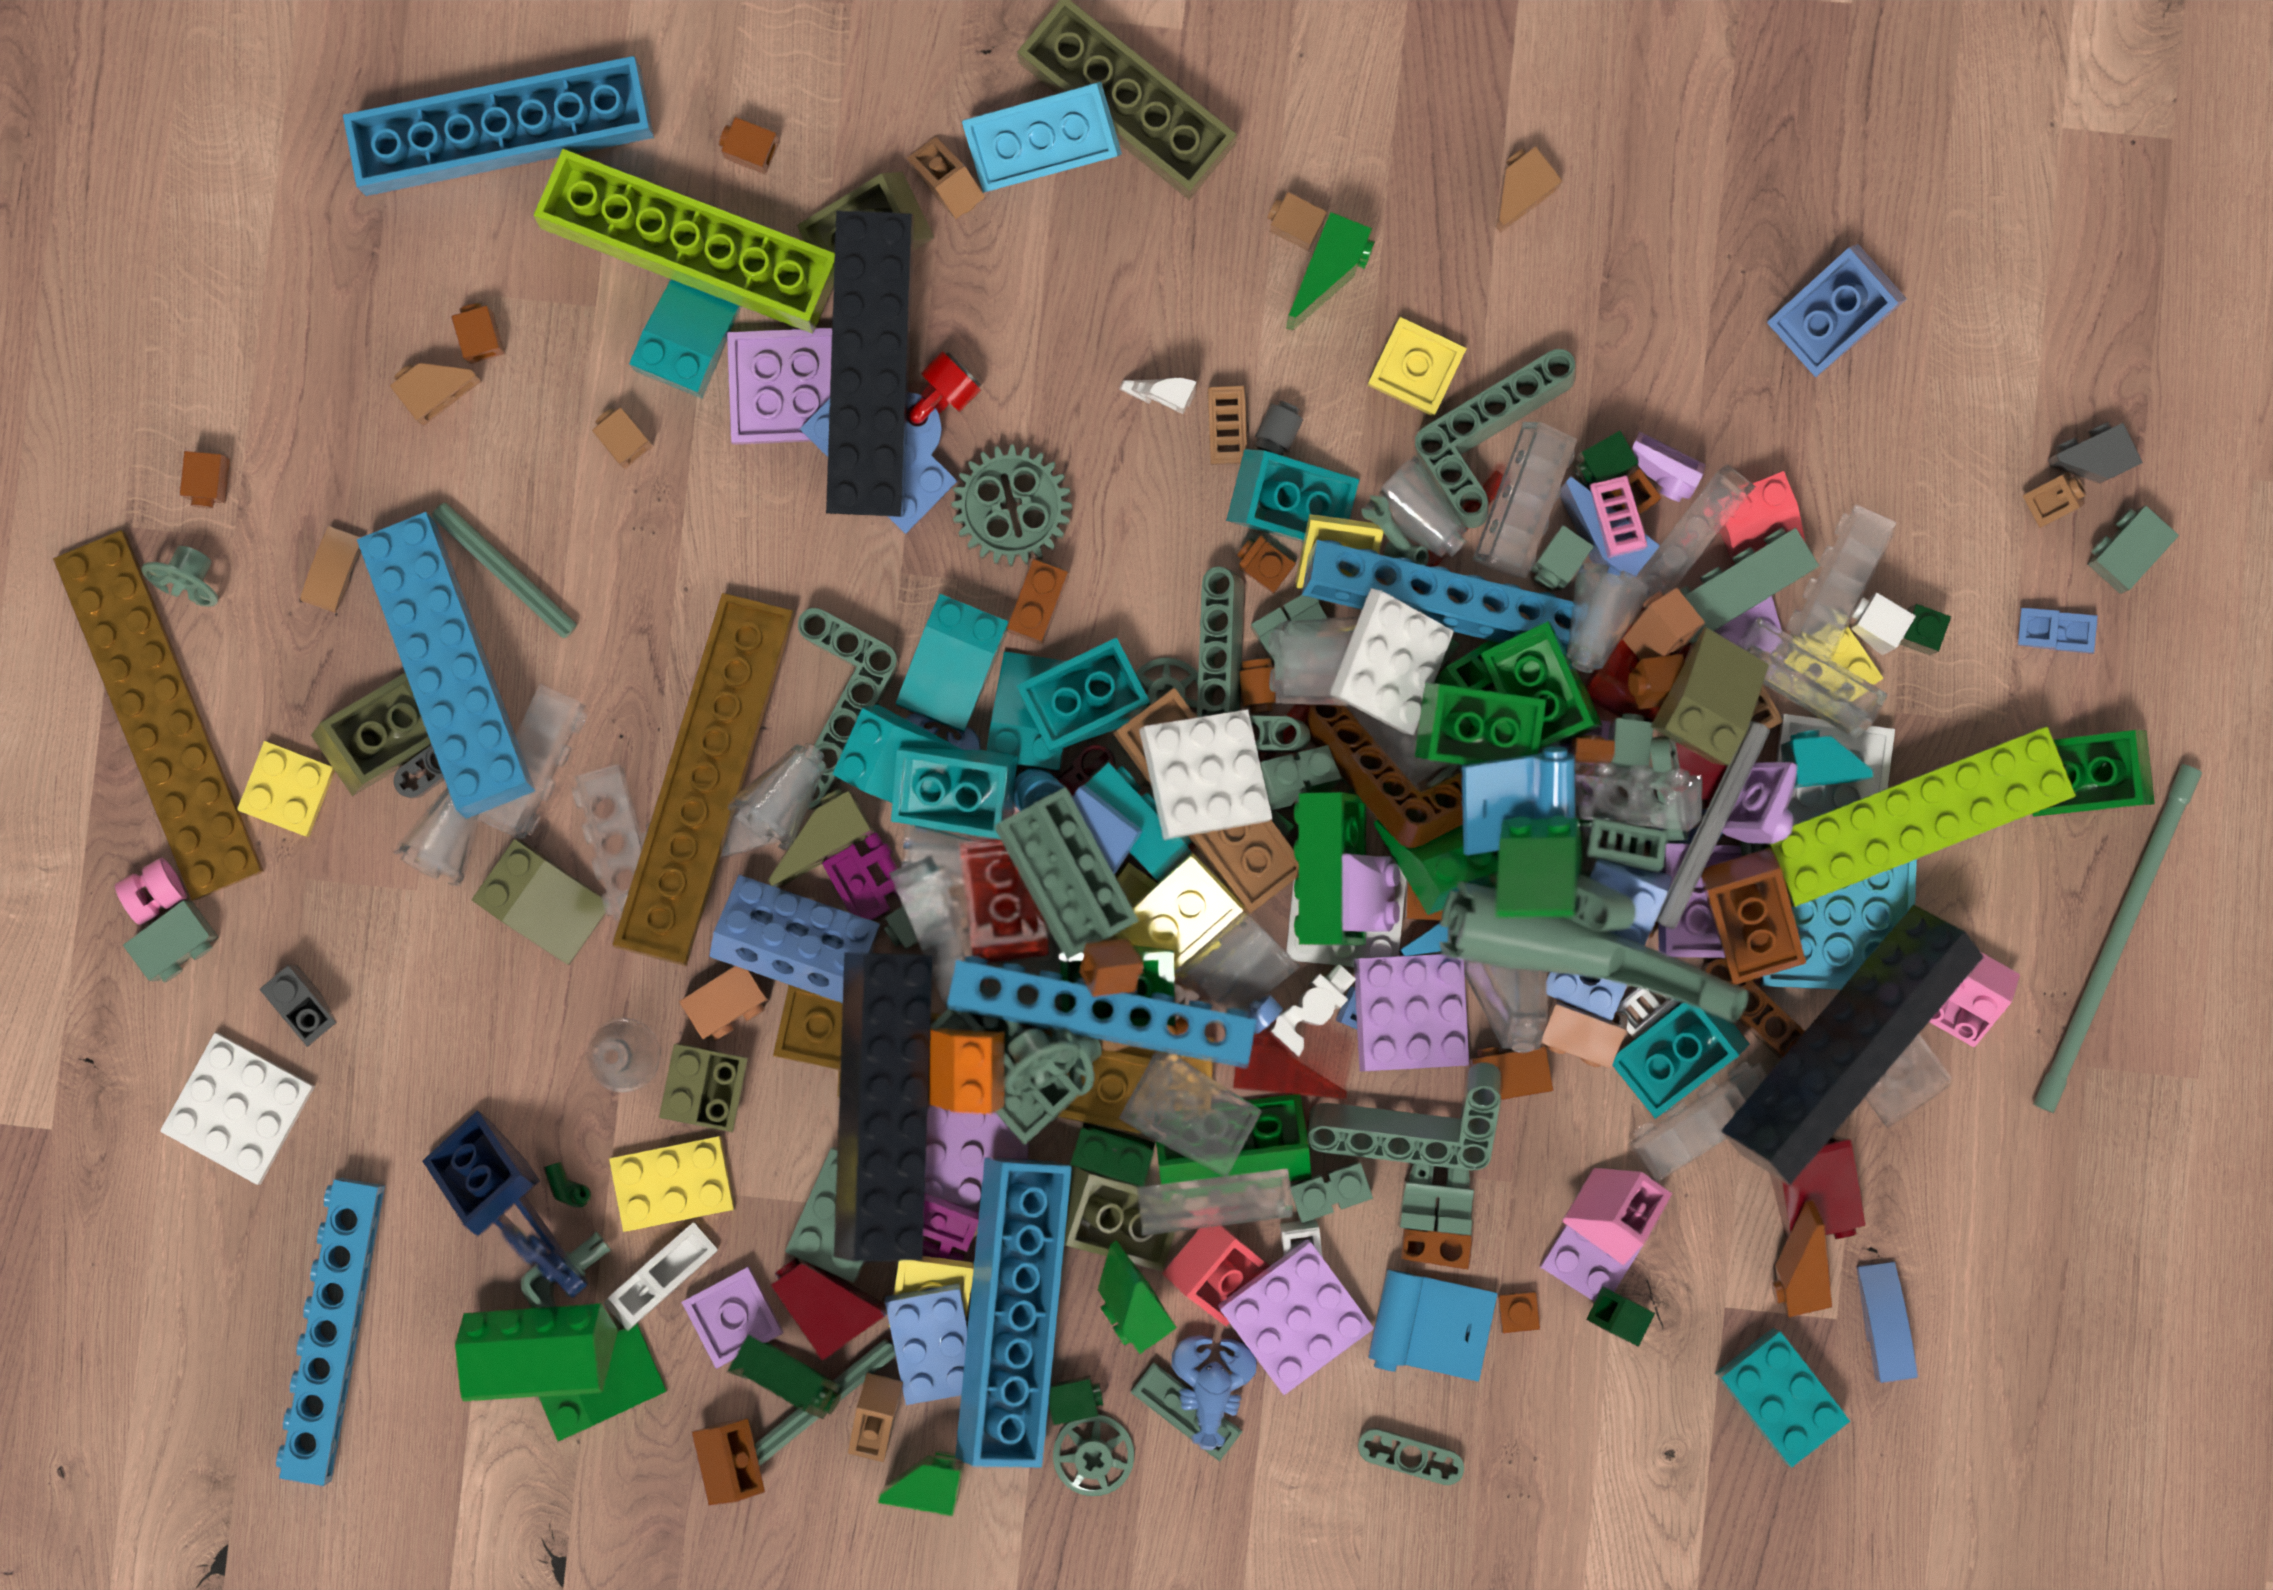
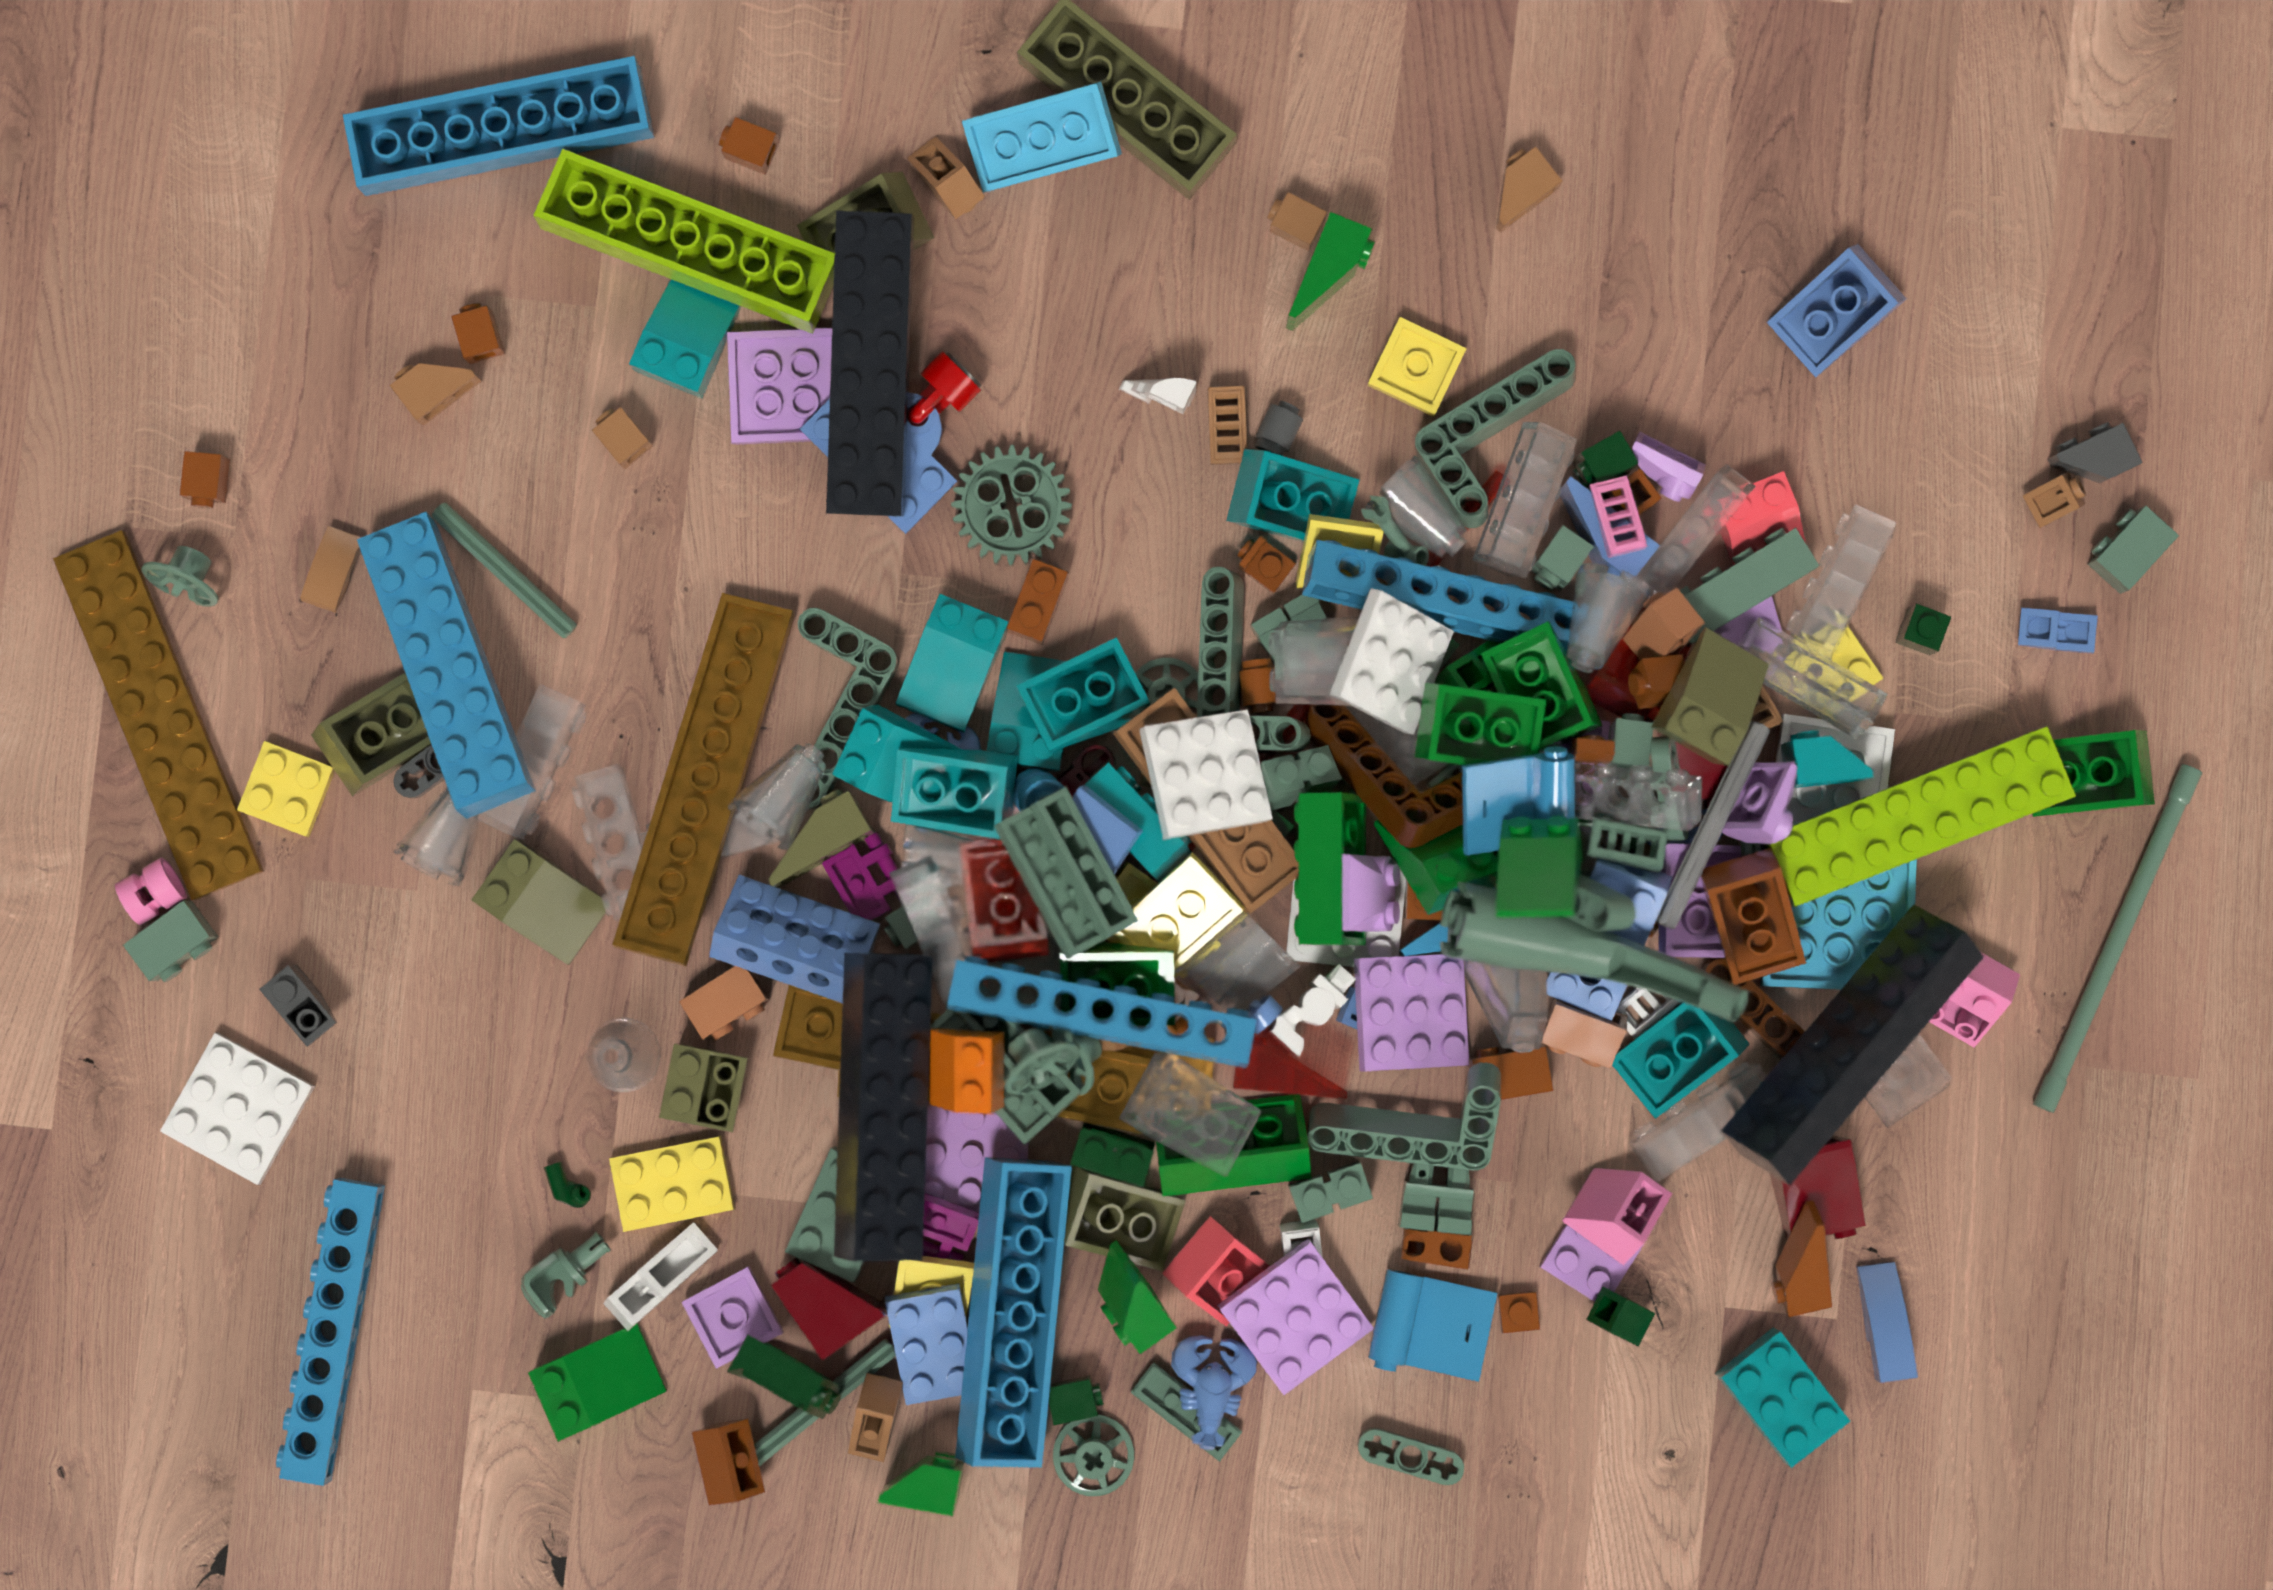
(485, 1179): dark blue slope -> none
(534, 1352): green slope -> none
(1110, 967): dark orange brick -> none
(1215, 1202): clear brick -> none
(1881, 623): white slope -> none

